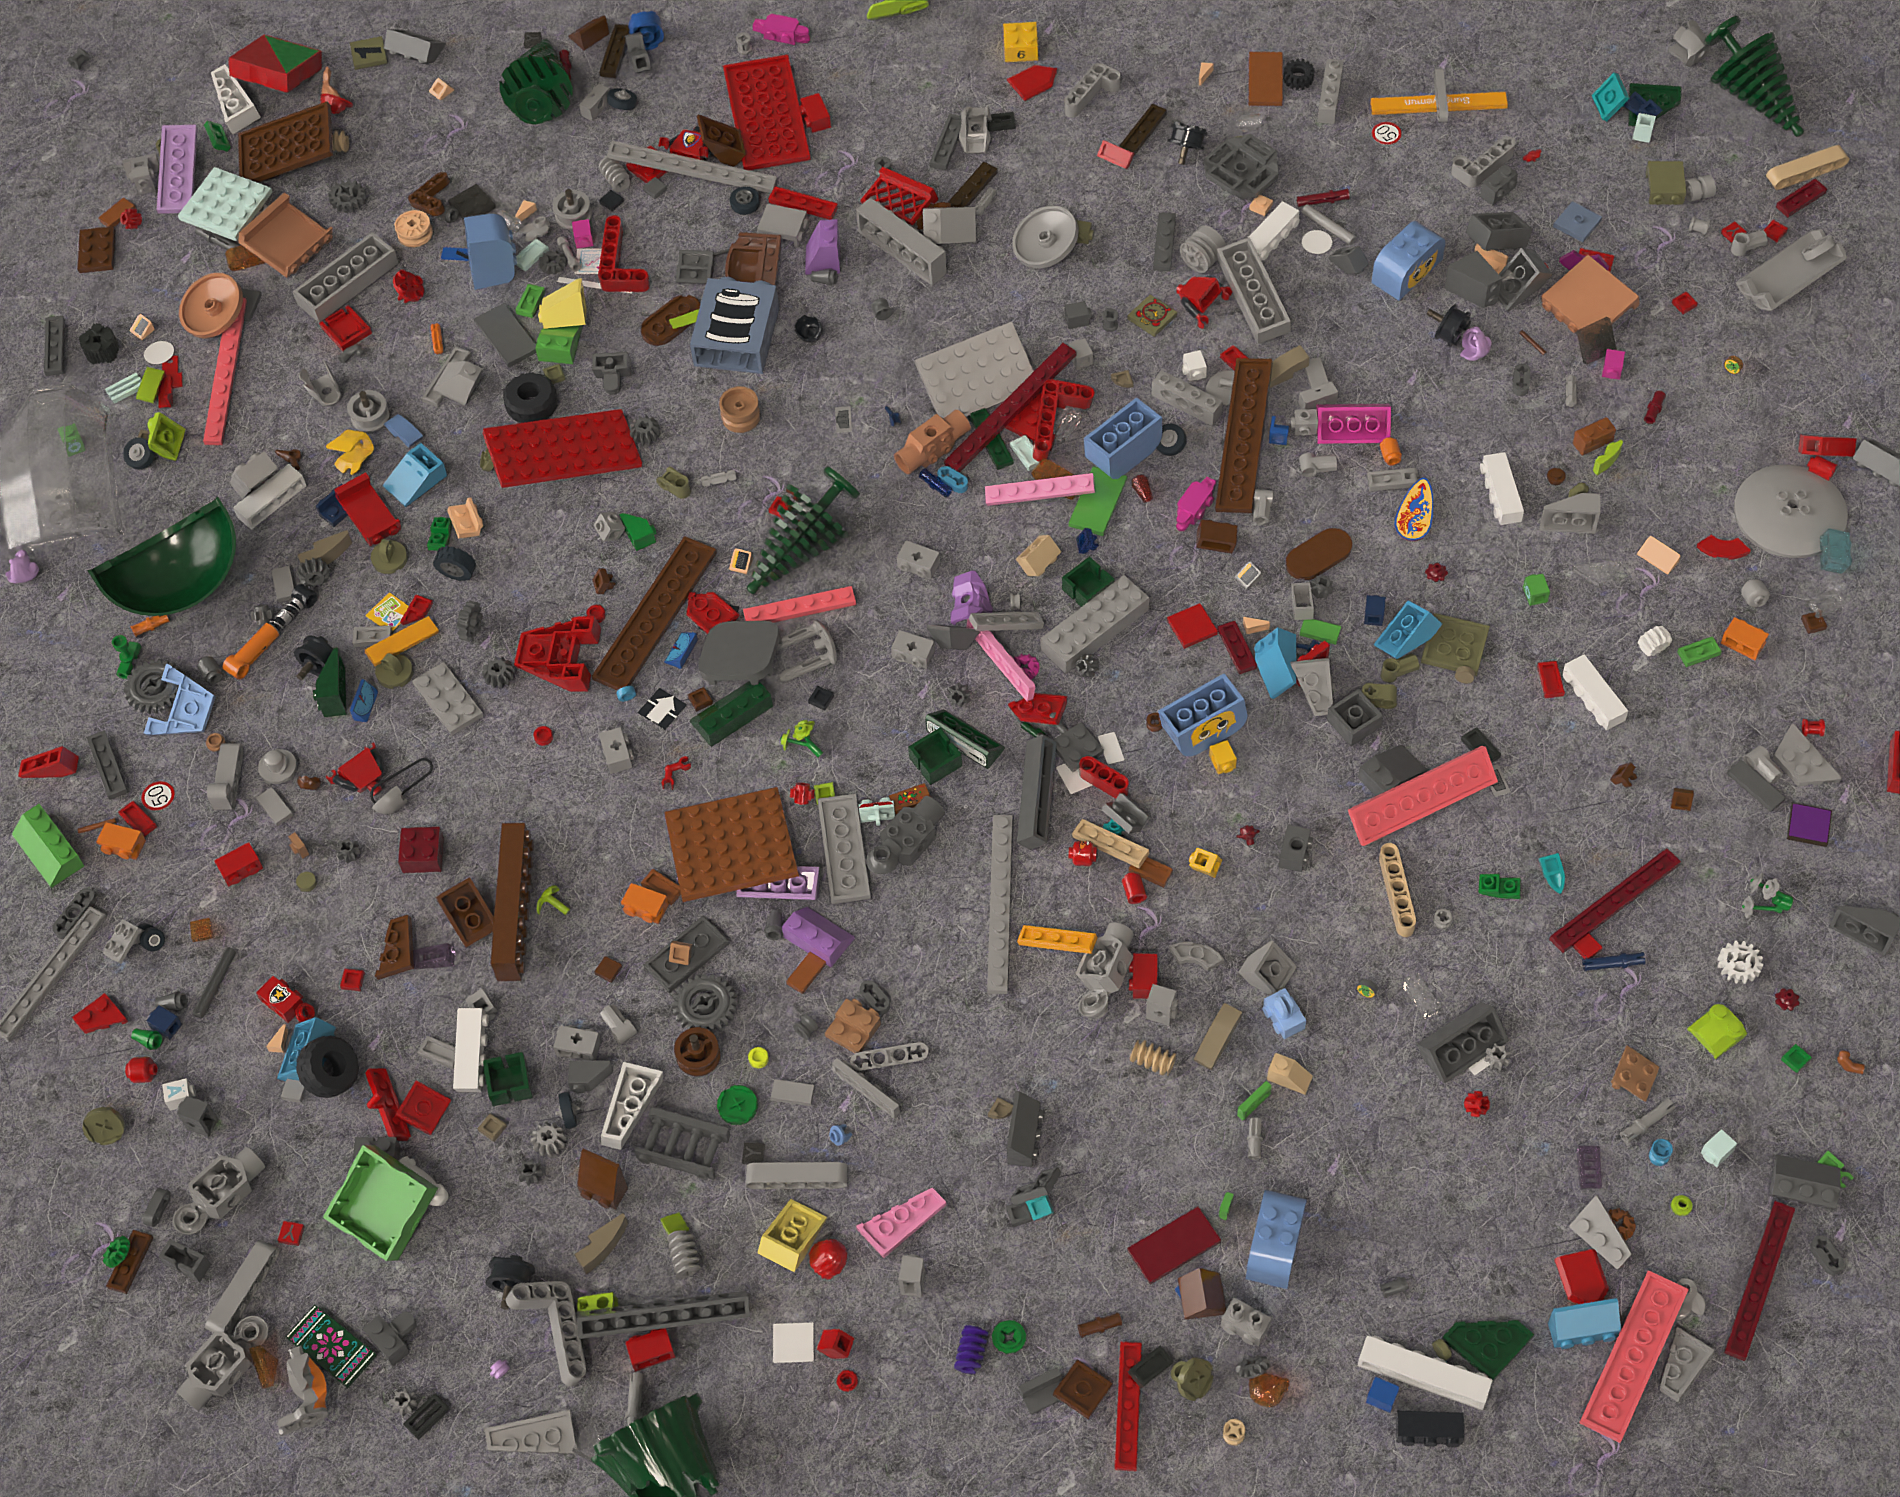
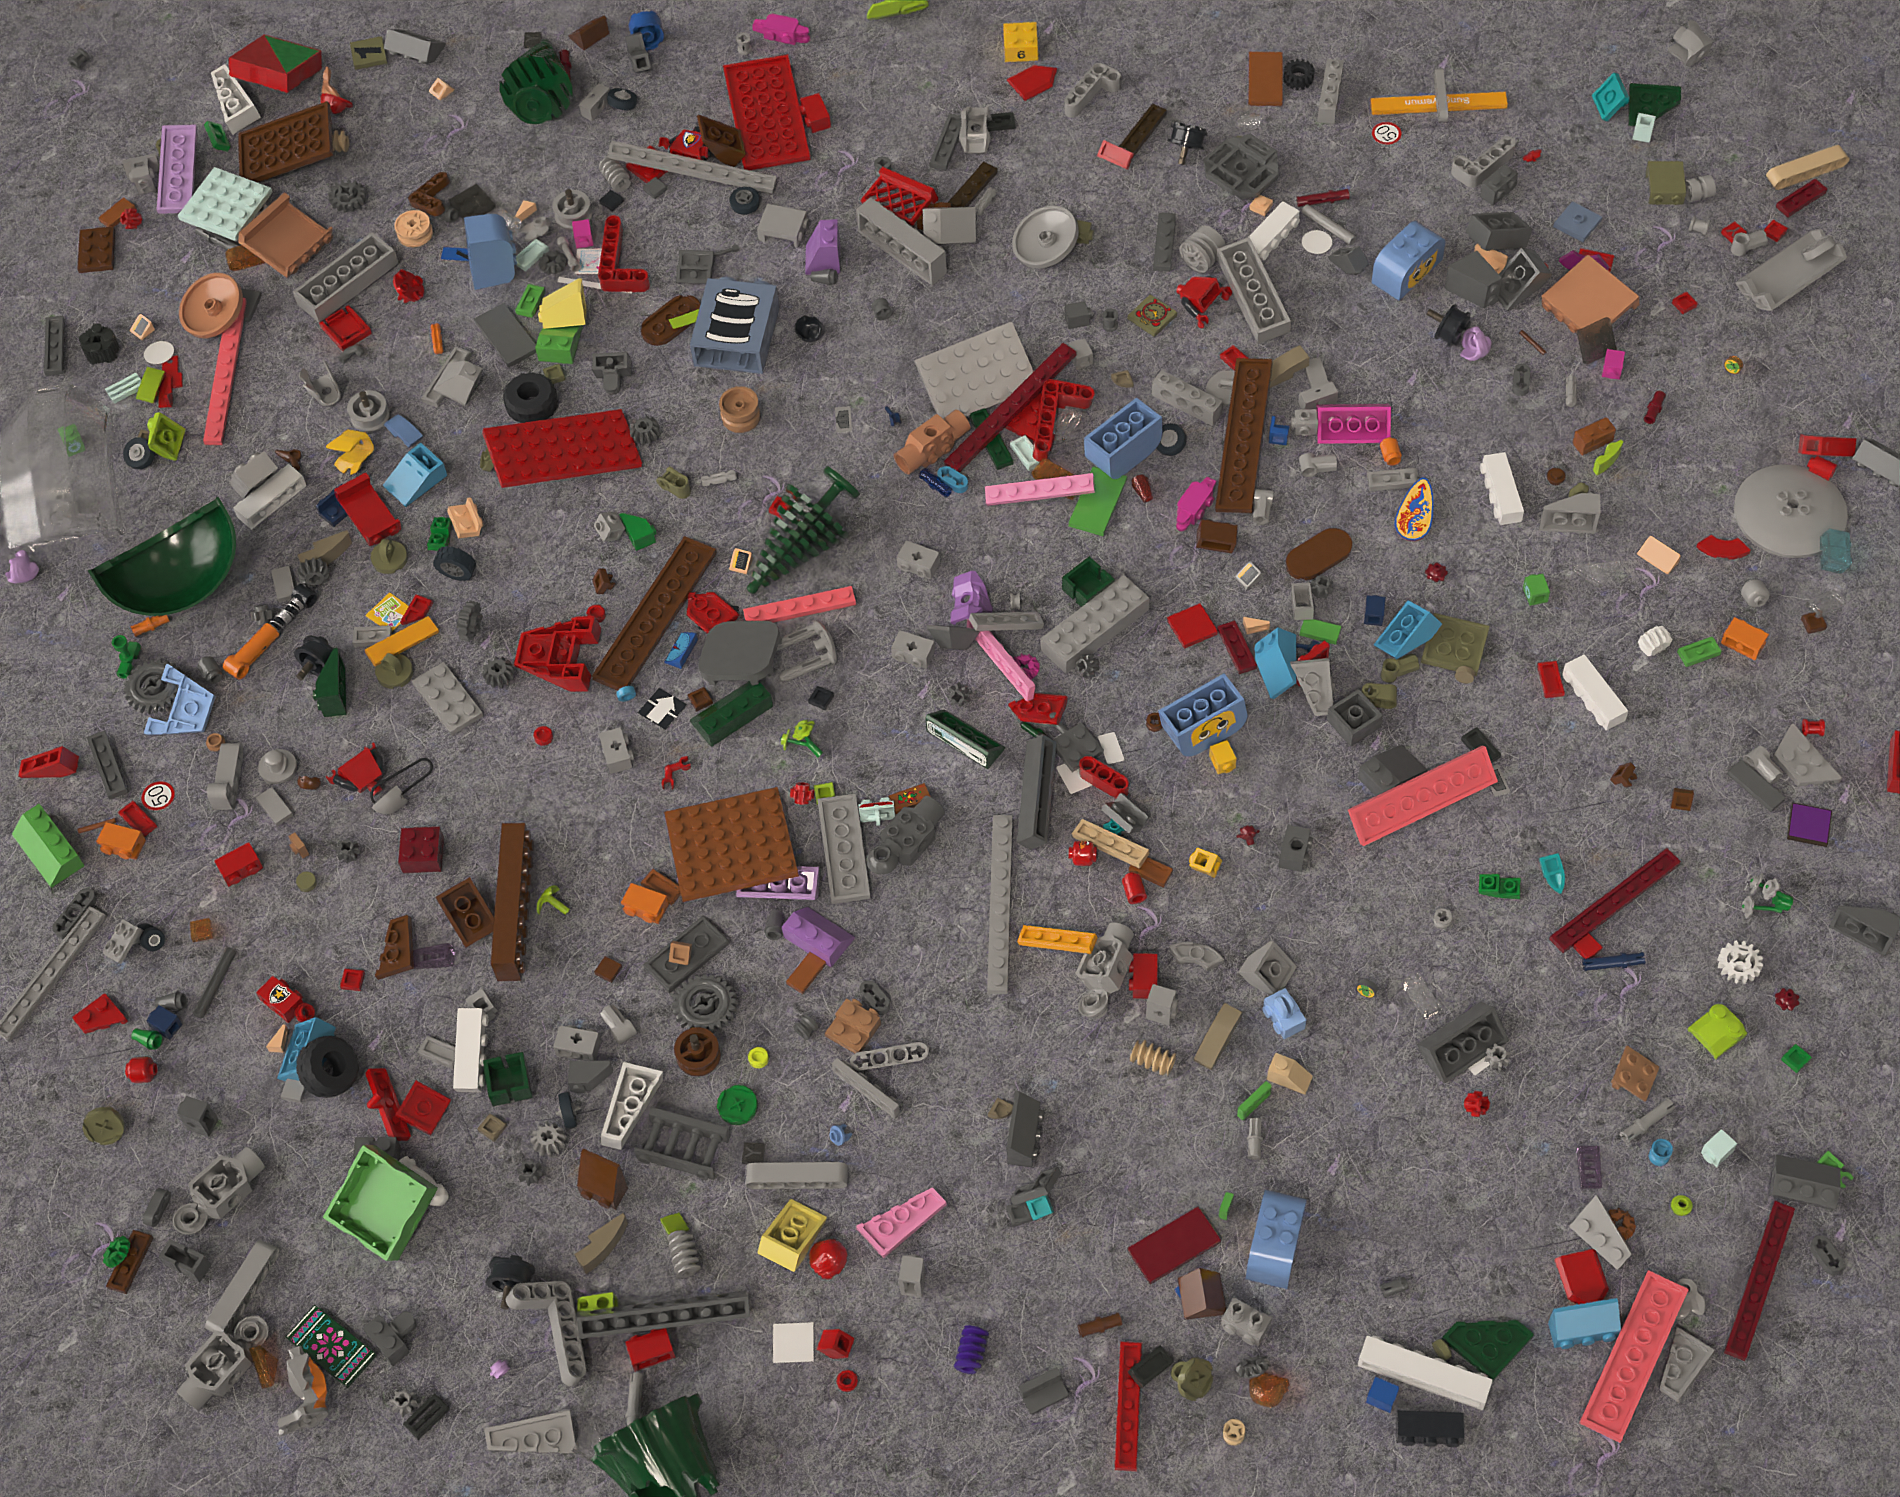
(176, 1092): white brick -> none
(291, 1233): red tile -> none
(363, 701): slope -> none
(614, 51): dark brown plate -> none
(754, 258): reddish brown slope -> none
(792, 1092): light grey tile -> none
(795, 200): red plate -> none
(935, 756): dark green piece -> none
(1008, 1327): green gear -> none
(1038, 555): tan brick -> none
(1082, 1389): reddish brown tile -> none
(1085, 541): clear blue tile -> none
(1194, 365): white brick -> none
(1205, 70): light nougat piece -> none
(1397, 898): tan beam -> none
(1639, 105): dark blue slope -> none
(1756, 75): dark green plant -> none
(1848, 1065): dark orange arm -> none

